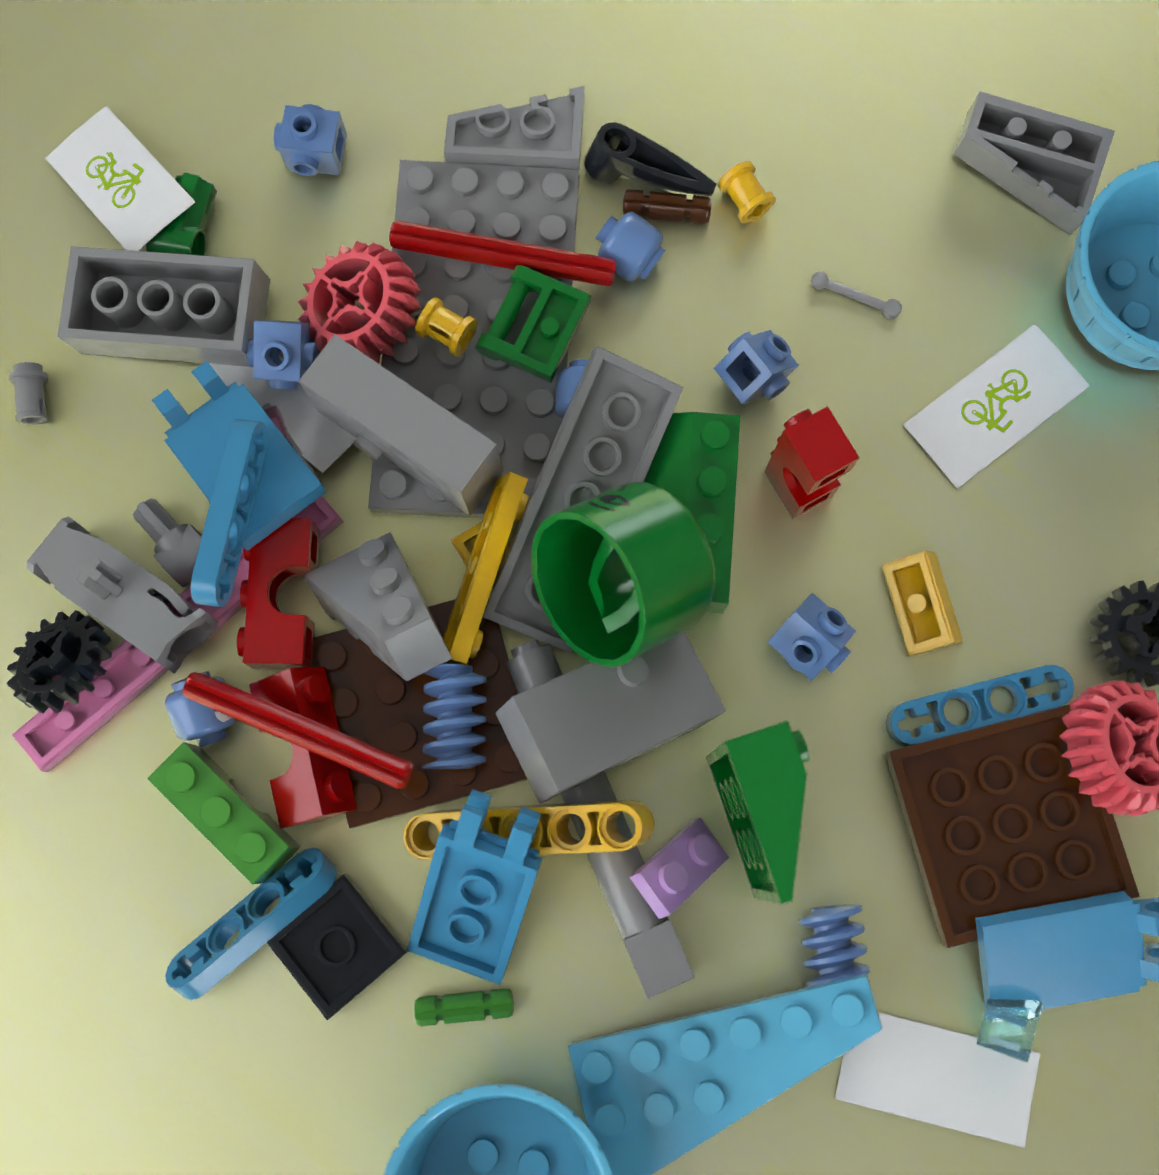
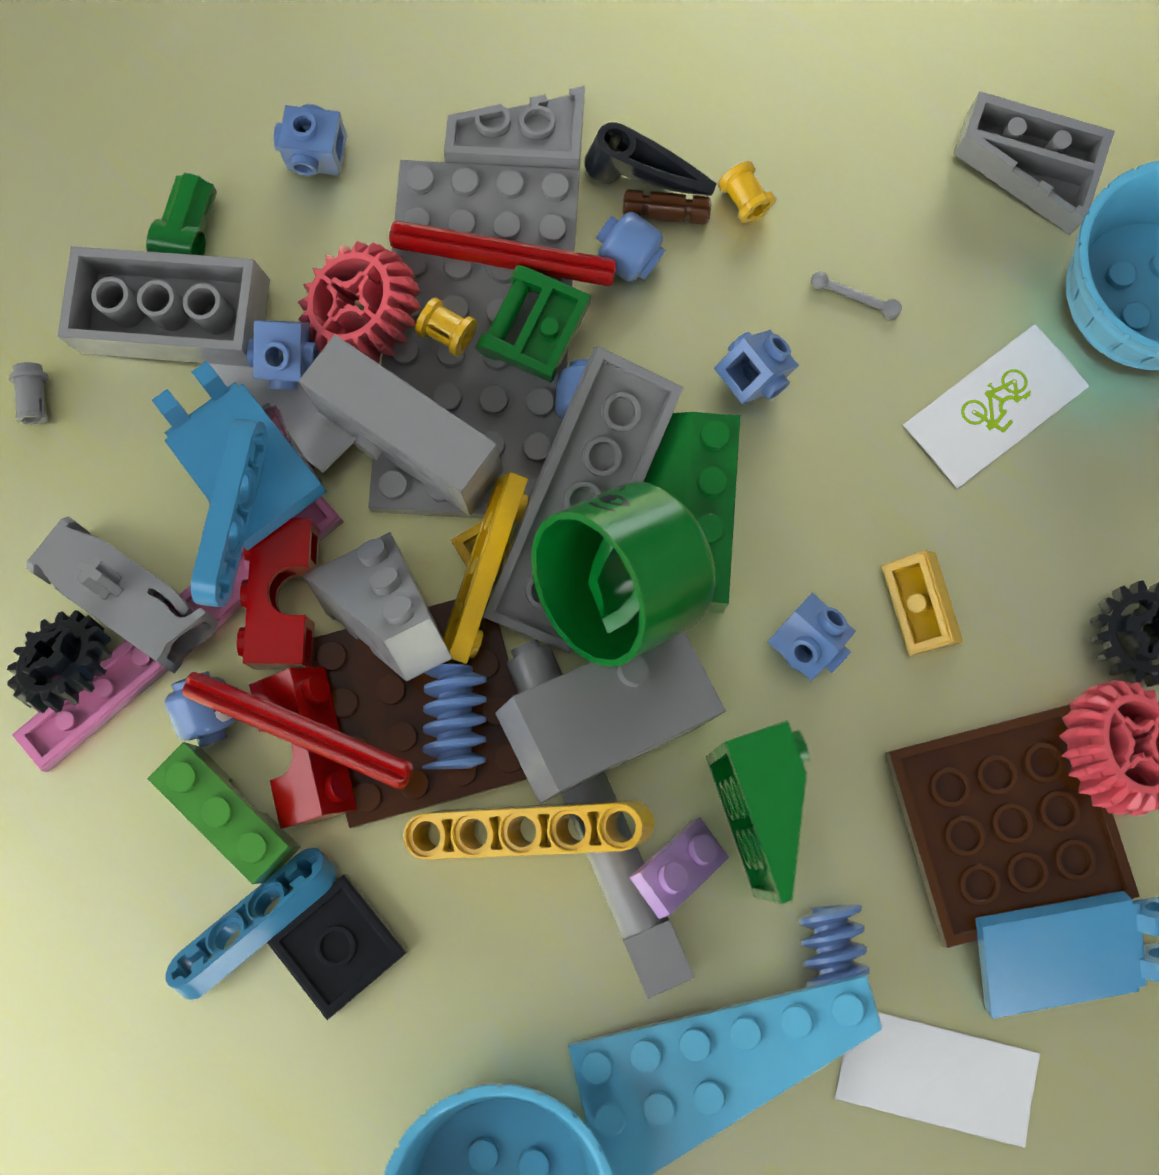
(119, 180): white sticker -> none
(176, 543): light grey axle -> none
(464, 1007): bright green axle -> none
(476, 892): dark azure tile -> none
(809, 460): red arch -> none
(978, 703): dark azure beam -> none
(1010, 1026): clear light blue slope -> none

